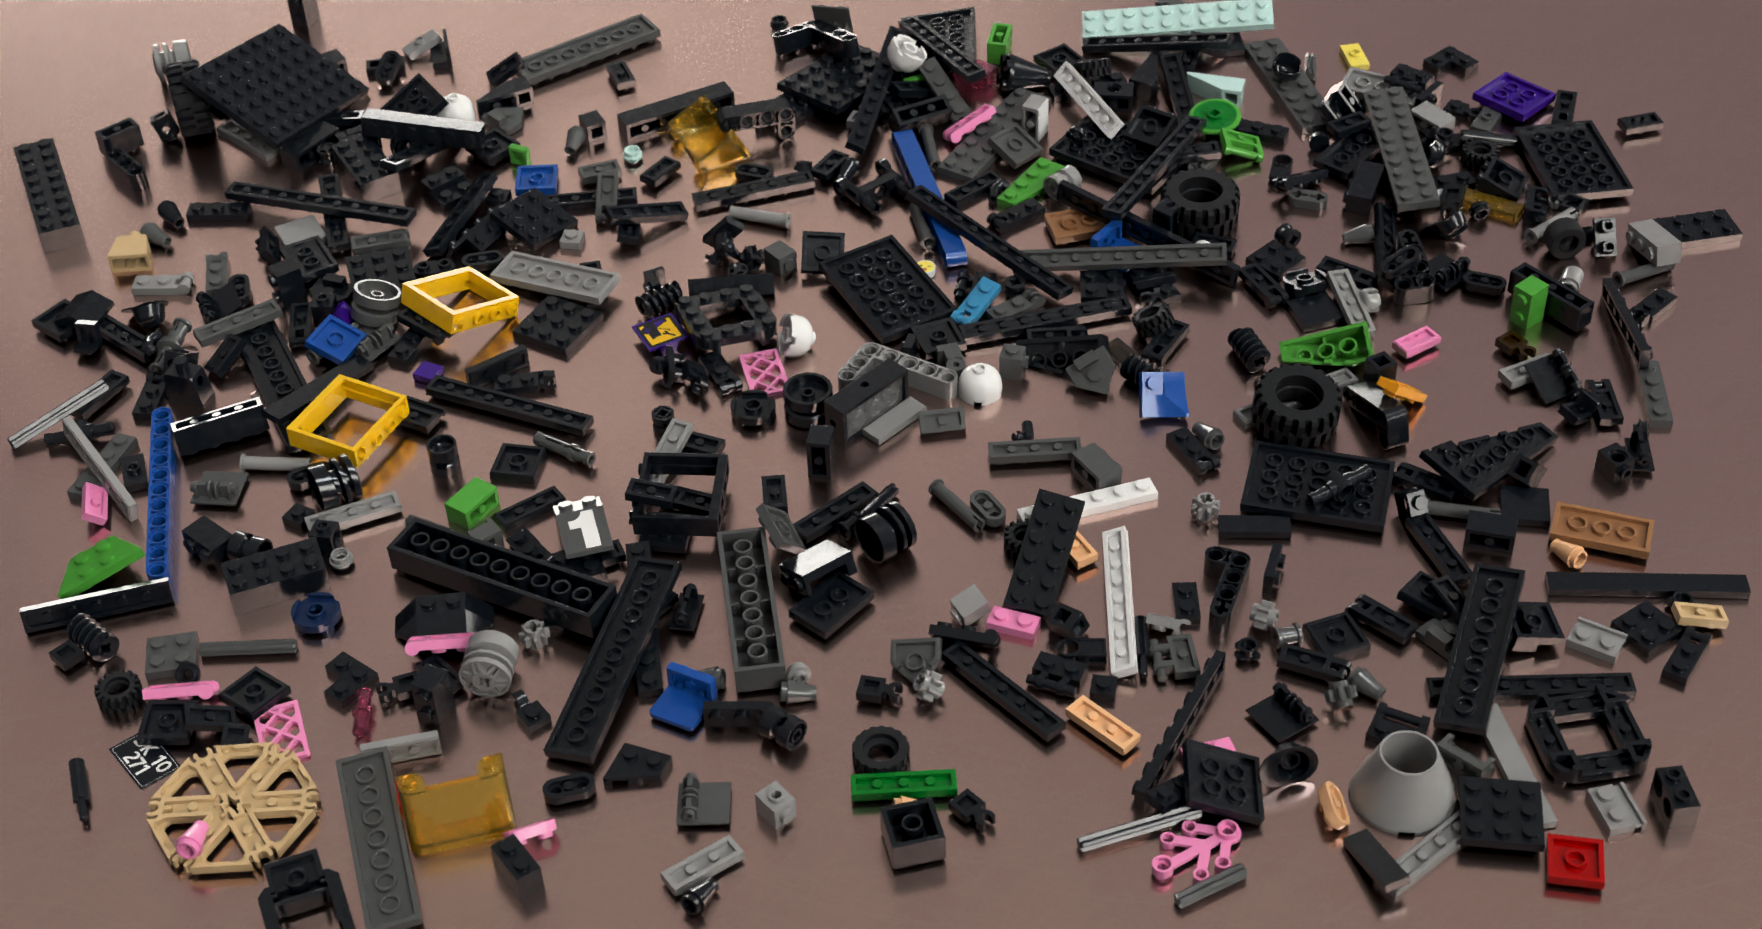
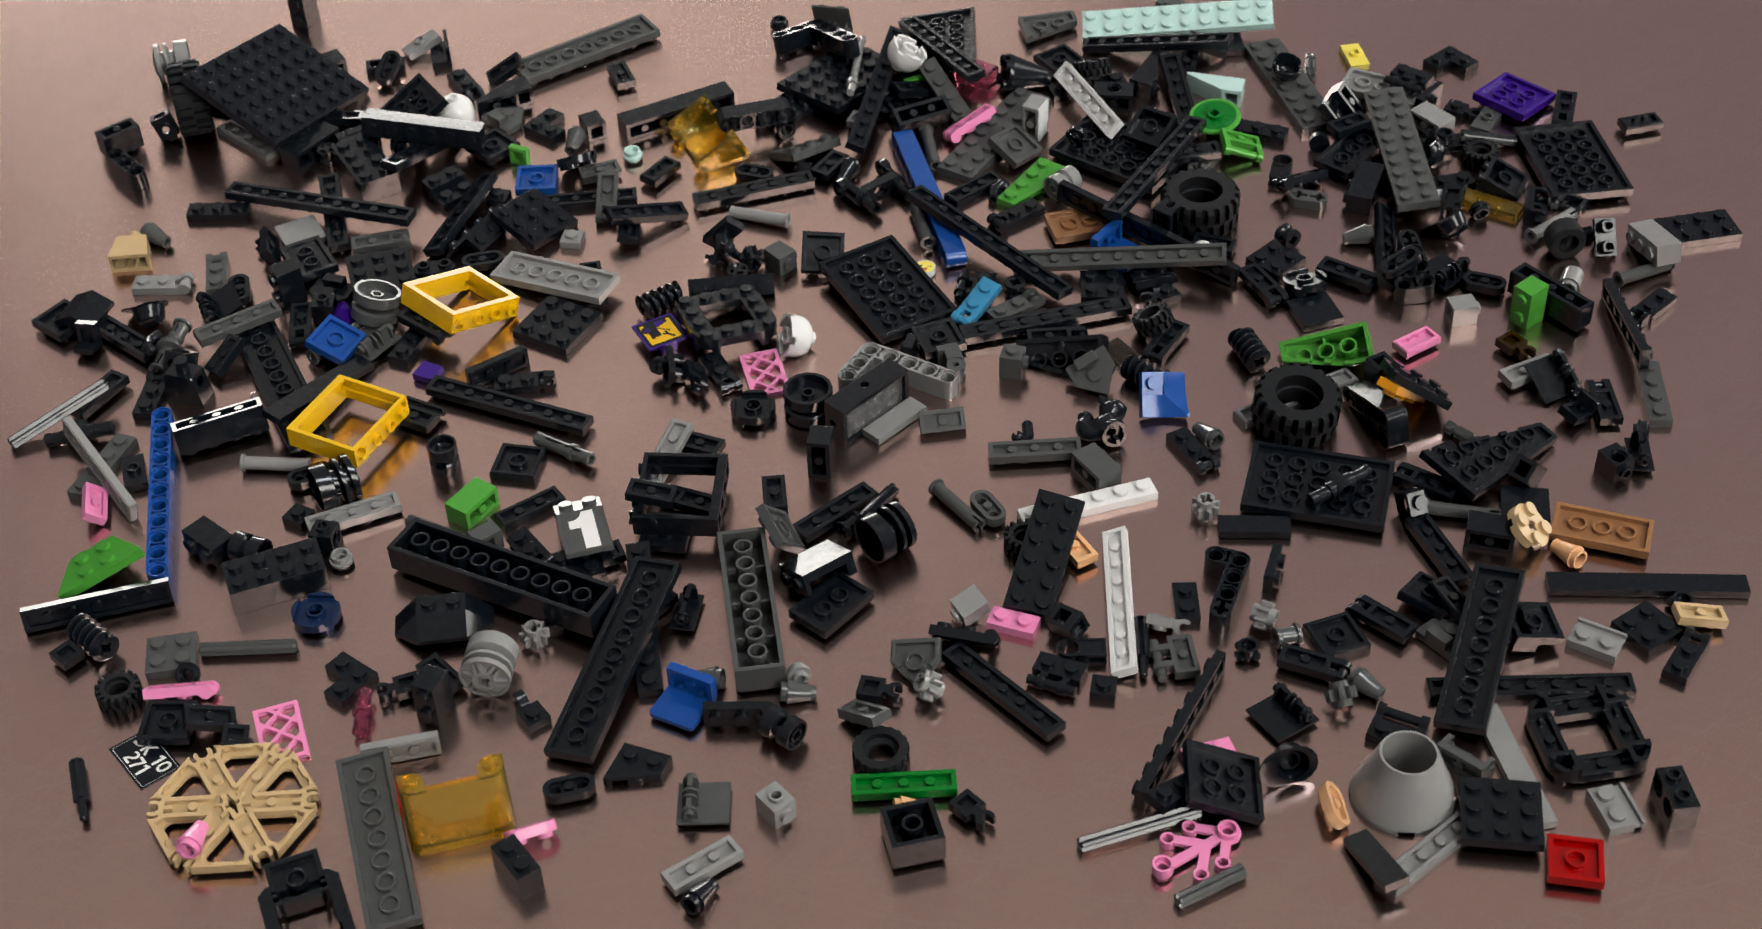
(49, 195): black brick -> none
(169, 212): black cone -> none
(218, 488): dark grey hinge -> none
(254, 693): black plate -> none
(437, 643): bright pink plate -> none
(465, 84): none -> black hinge
(545, 126): none -> black plate
(582, 159): none -> black plate
(654, 278): black bracket -> none
(661, 417): black wheel -> none
(806, 149): none -> dark grey wing
(852, 81): none -> light grey bar
(864, 713): none -> dark grey plate
(980, 384): white cylinder -> none
(999, 42): bright green brick -> none
(1043, 25): none -> dark grey wing
(1103, 725): light nougat plate -> none
(1107, 427): none -> black animal
(1354, 302): light grey plate -> none
(1415, 383): none -> black plate
(1459, 433): none -> dark grey axle
(1462, 310): none -> light grey brick
(1529, 526): none -> tan plate

